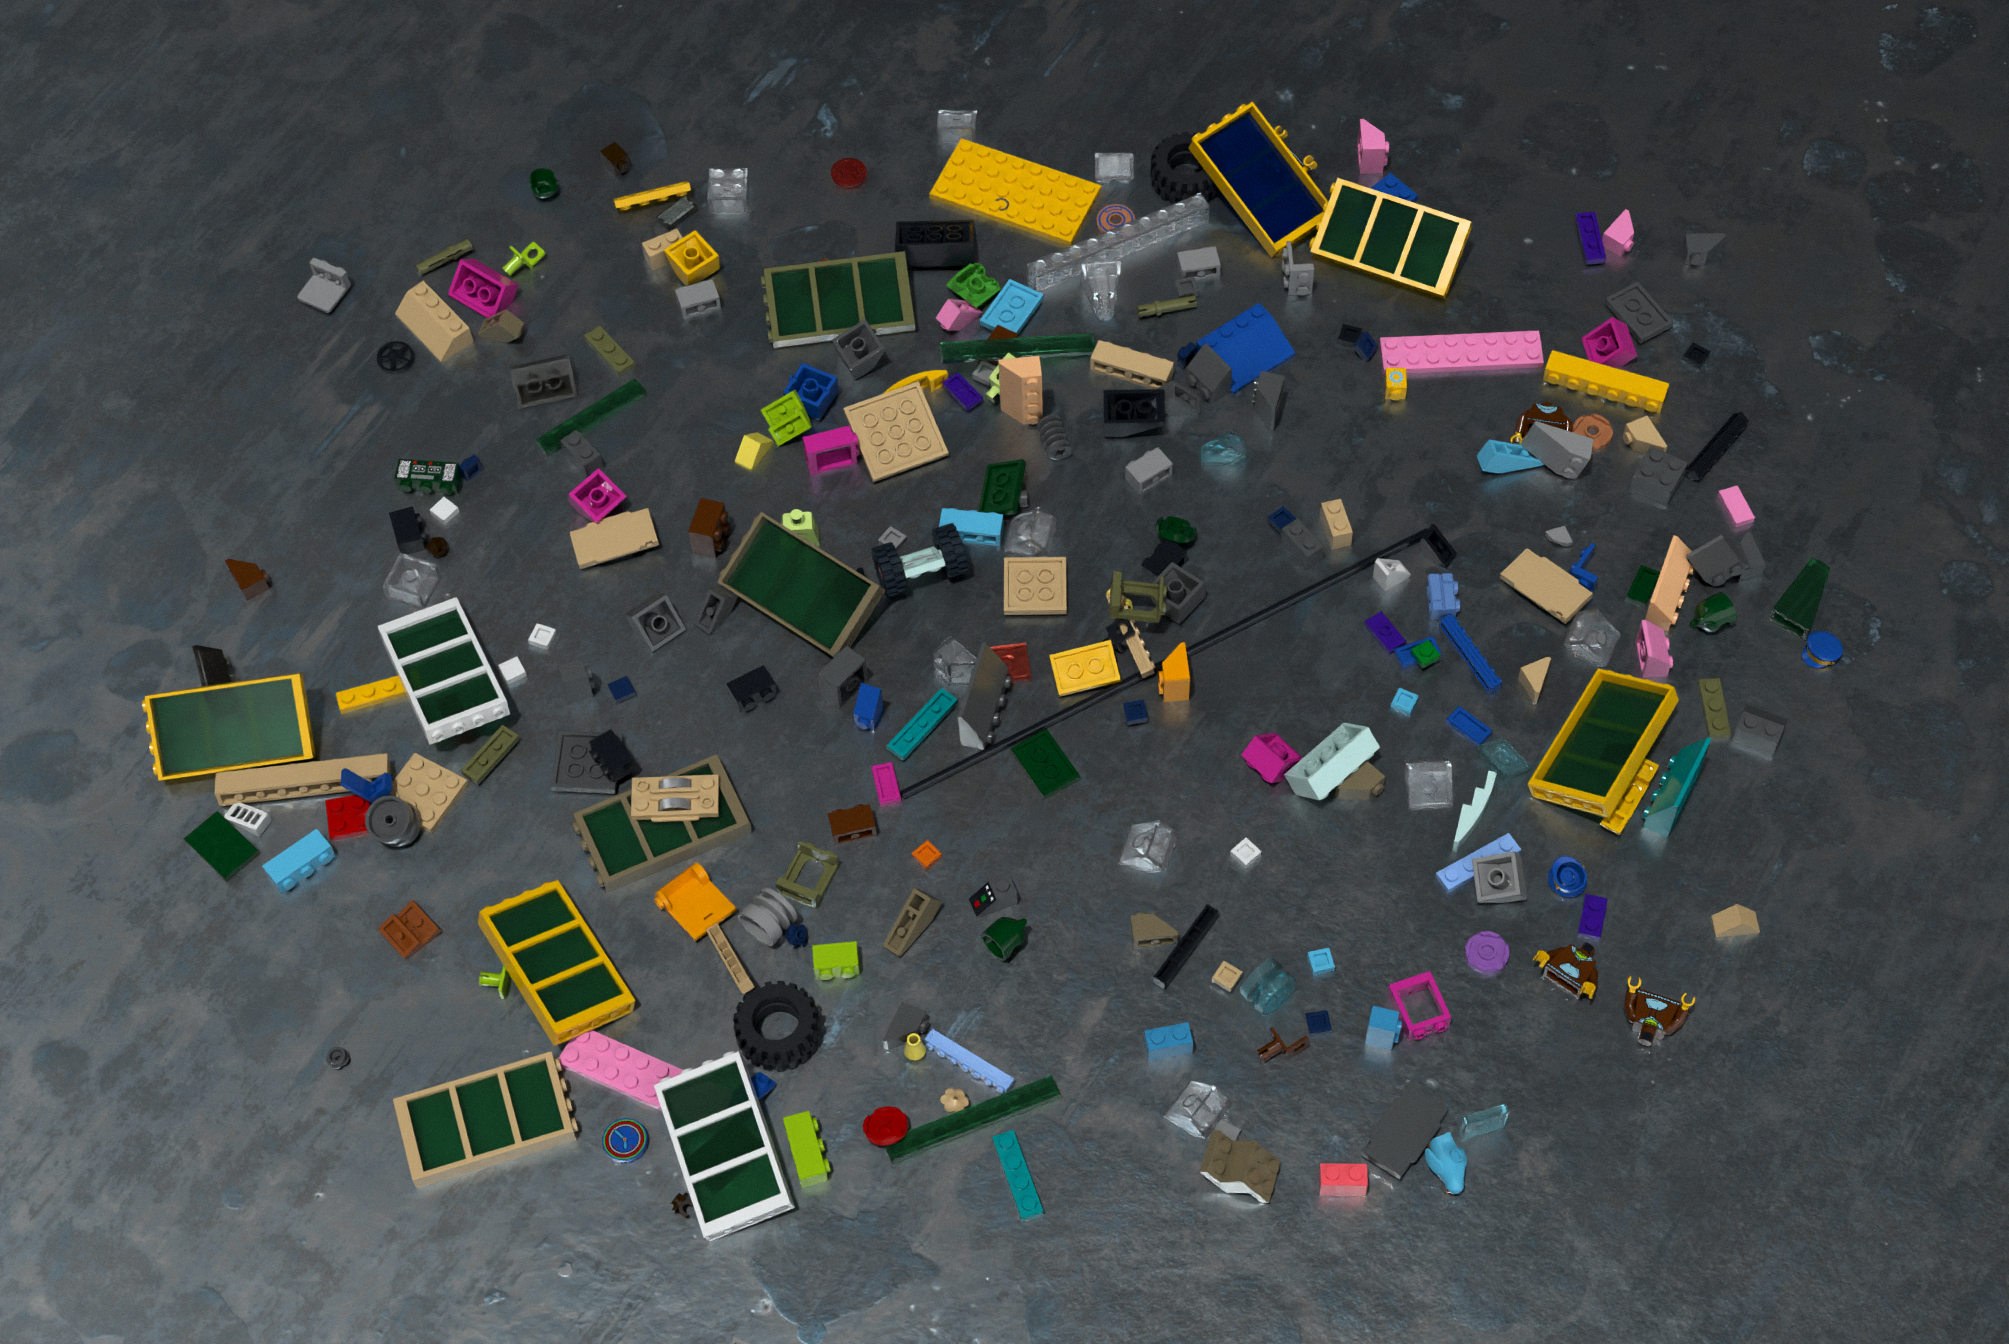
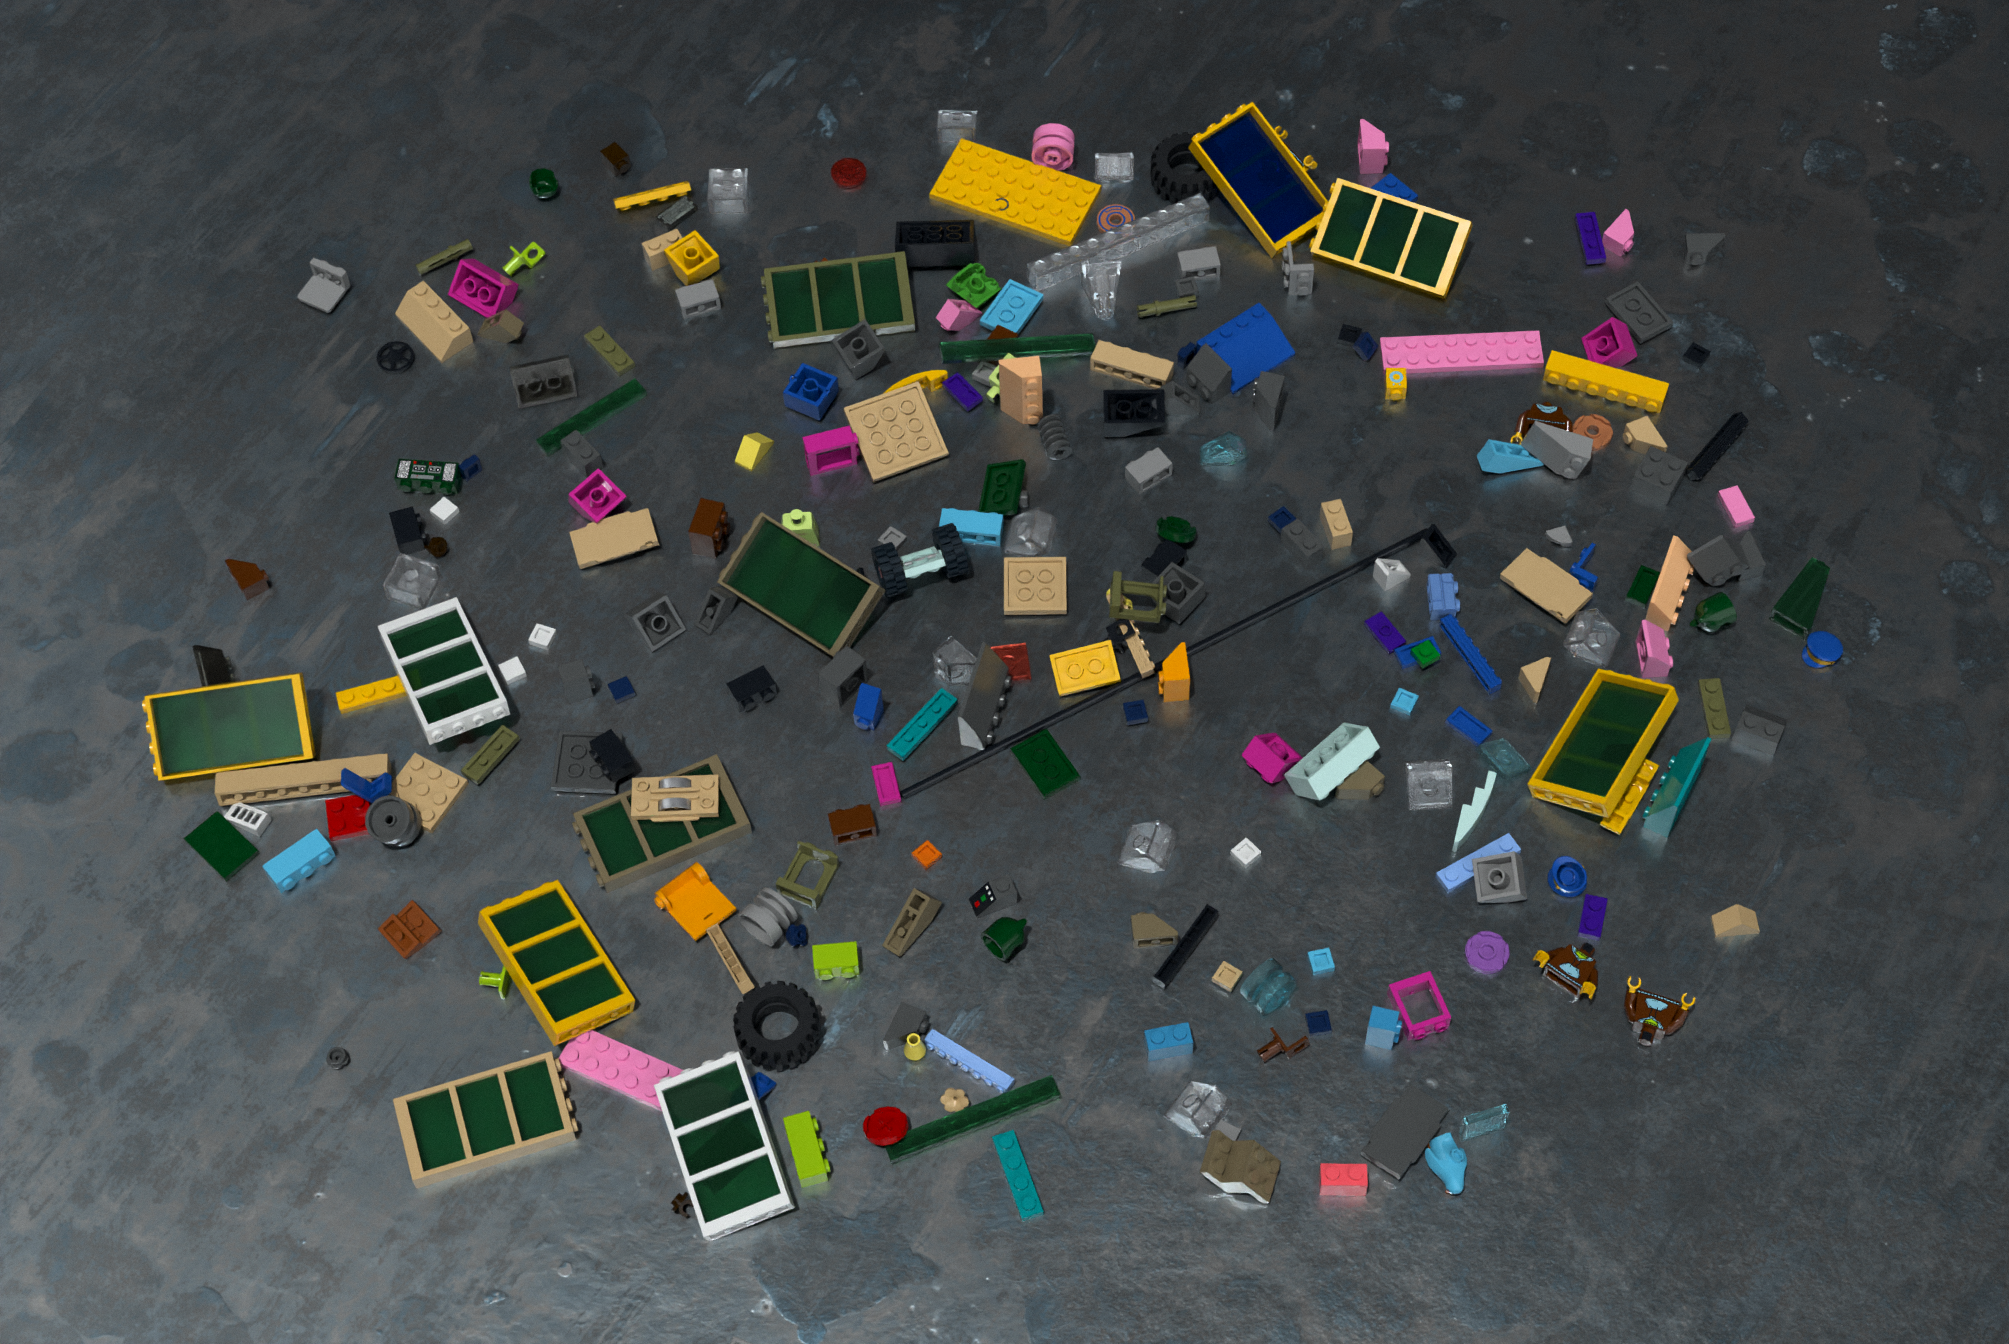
(625, 1140): tile -> none
(786, 417): lime slope -> none
(1053, 146): none -> bright pink wheel

